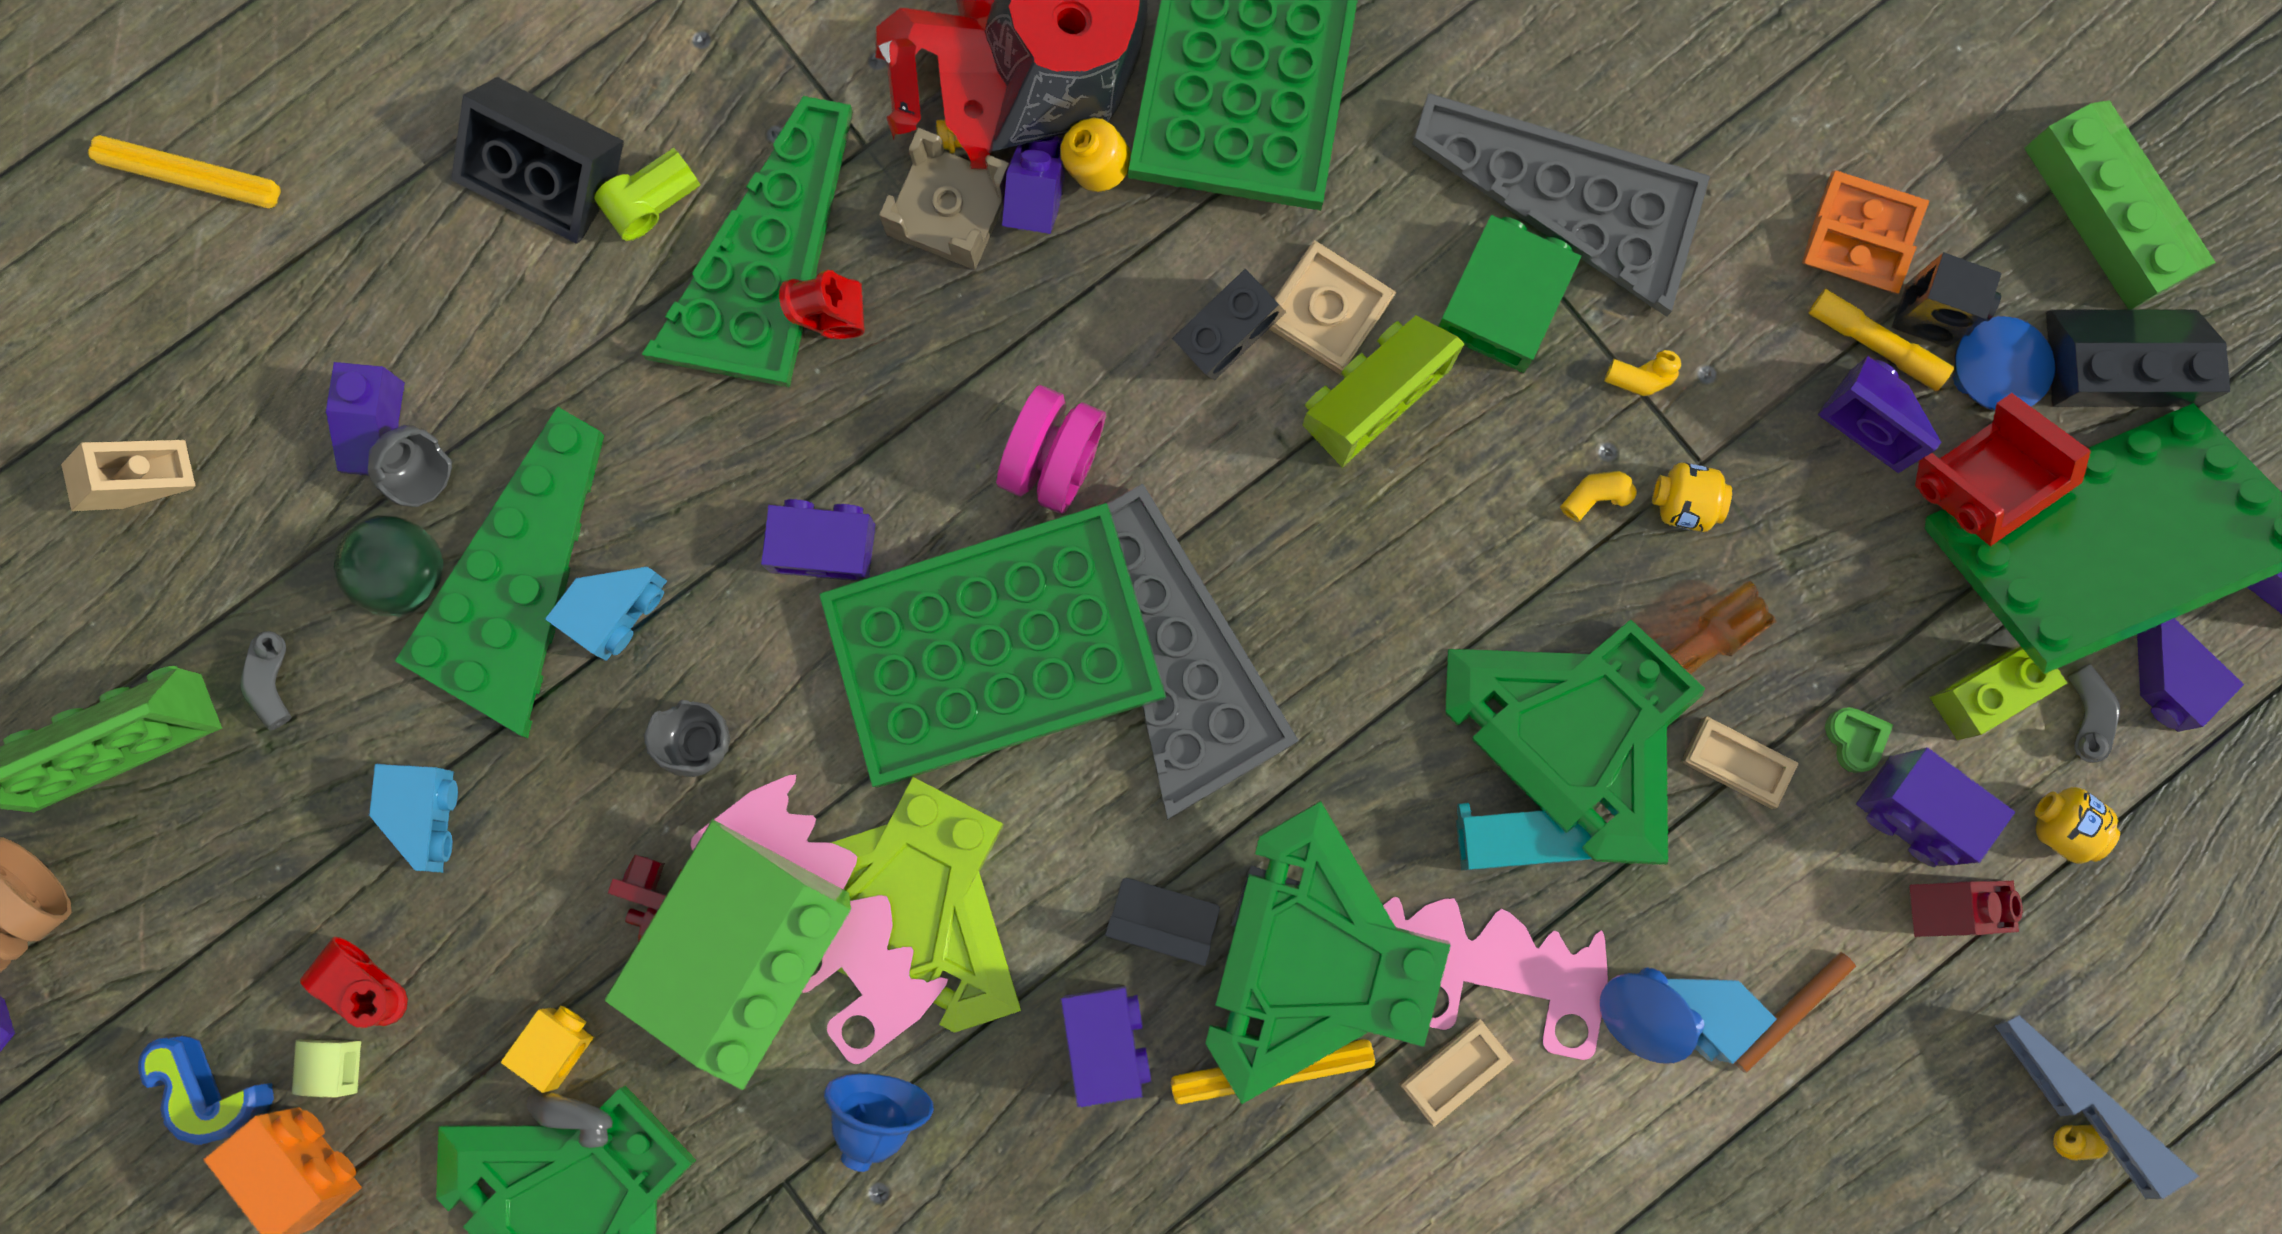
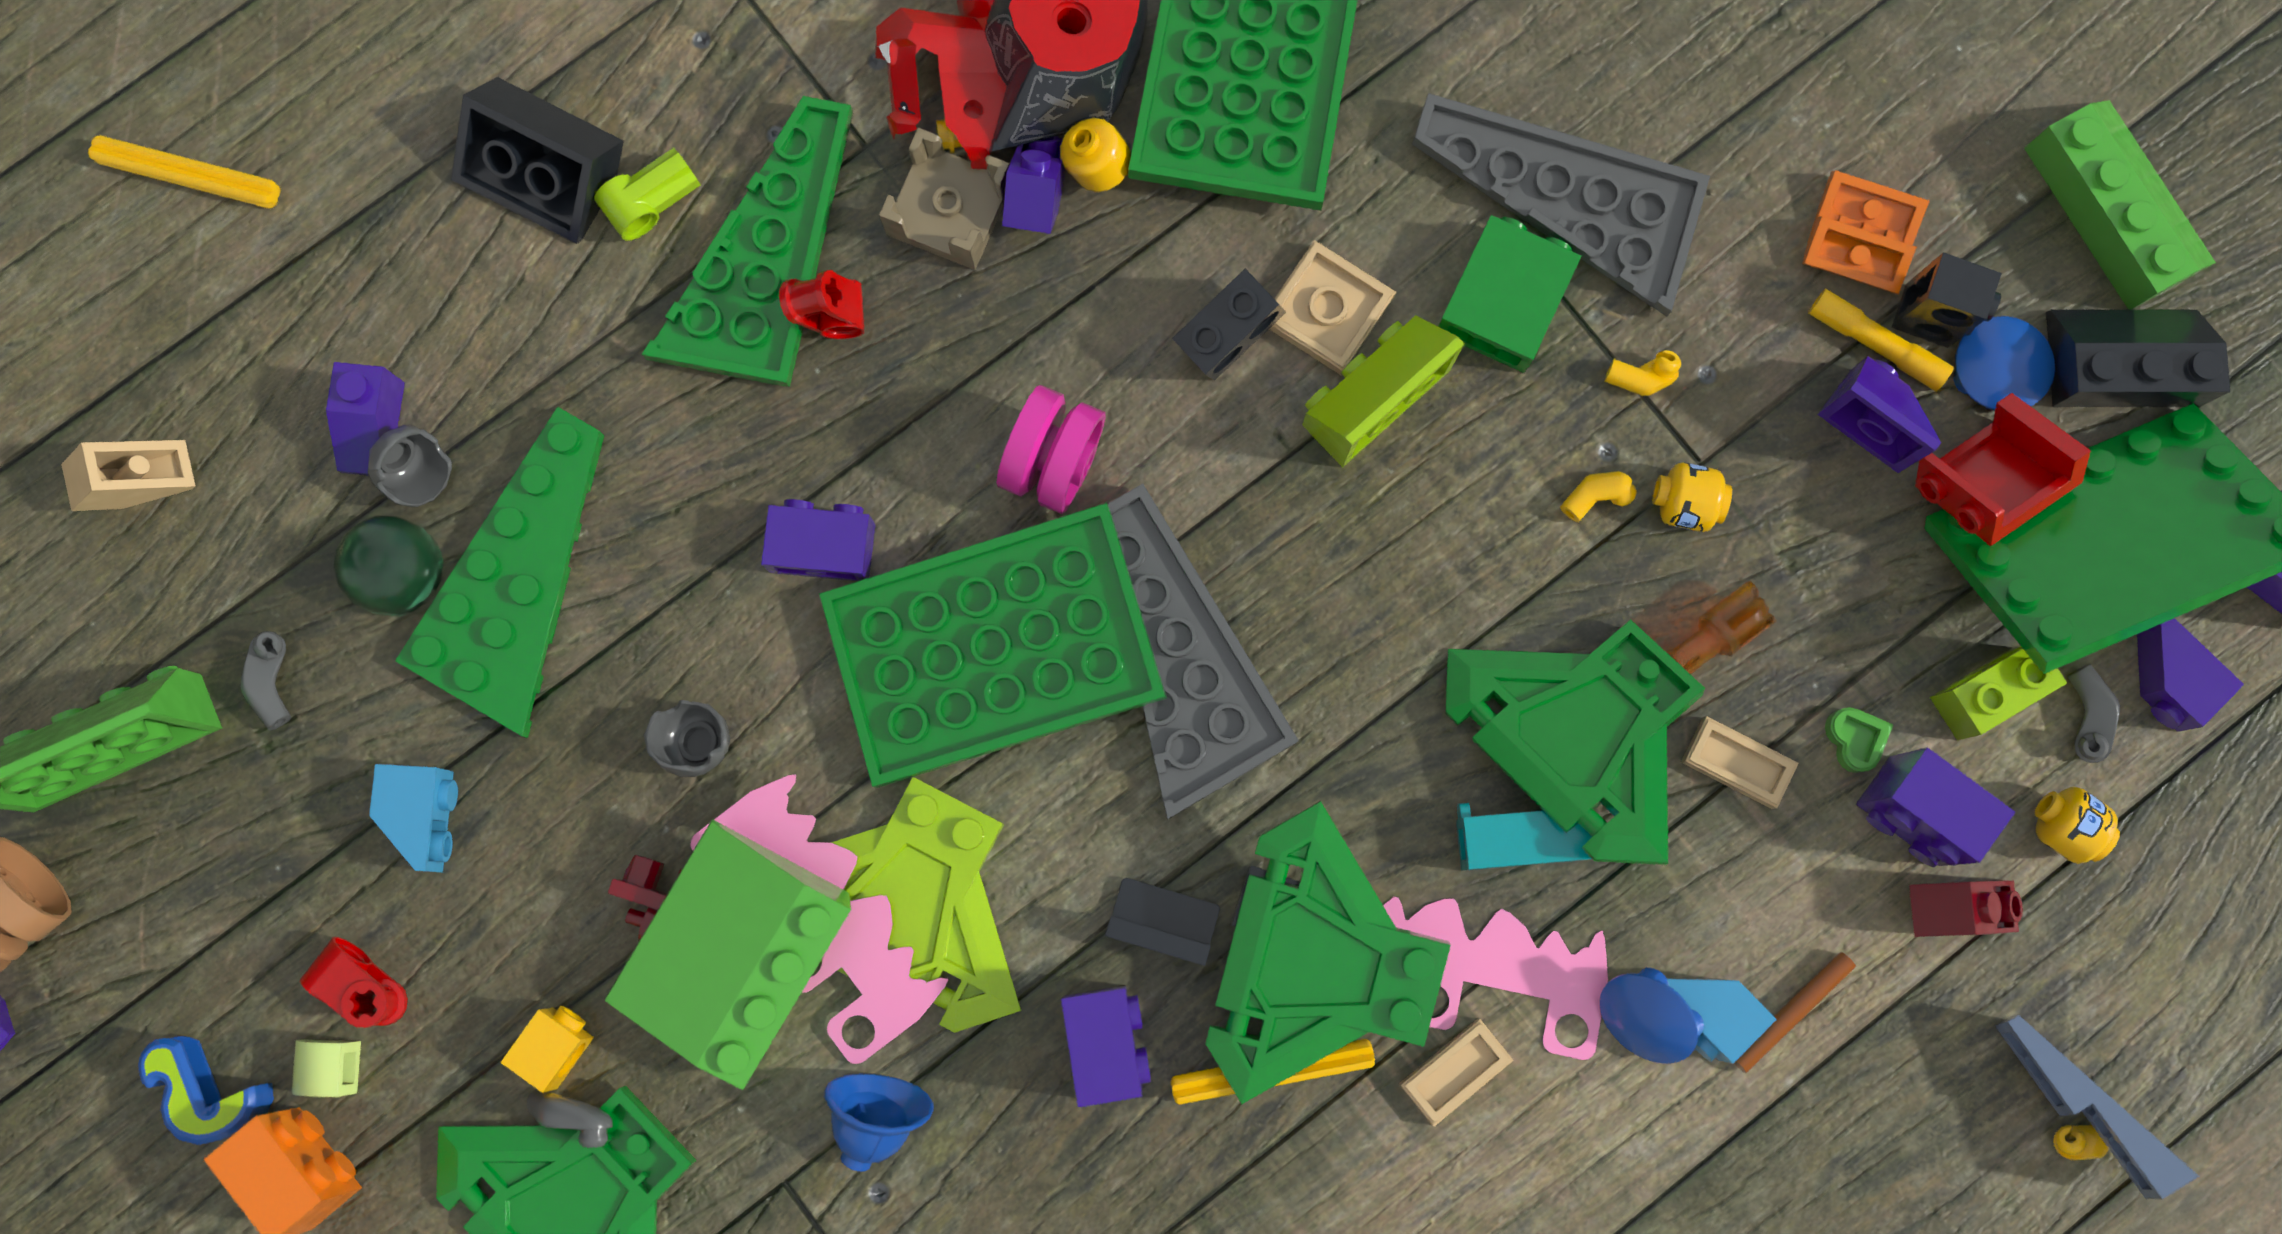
(604, 608): dark azure slope -> none

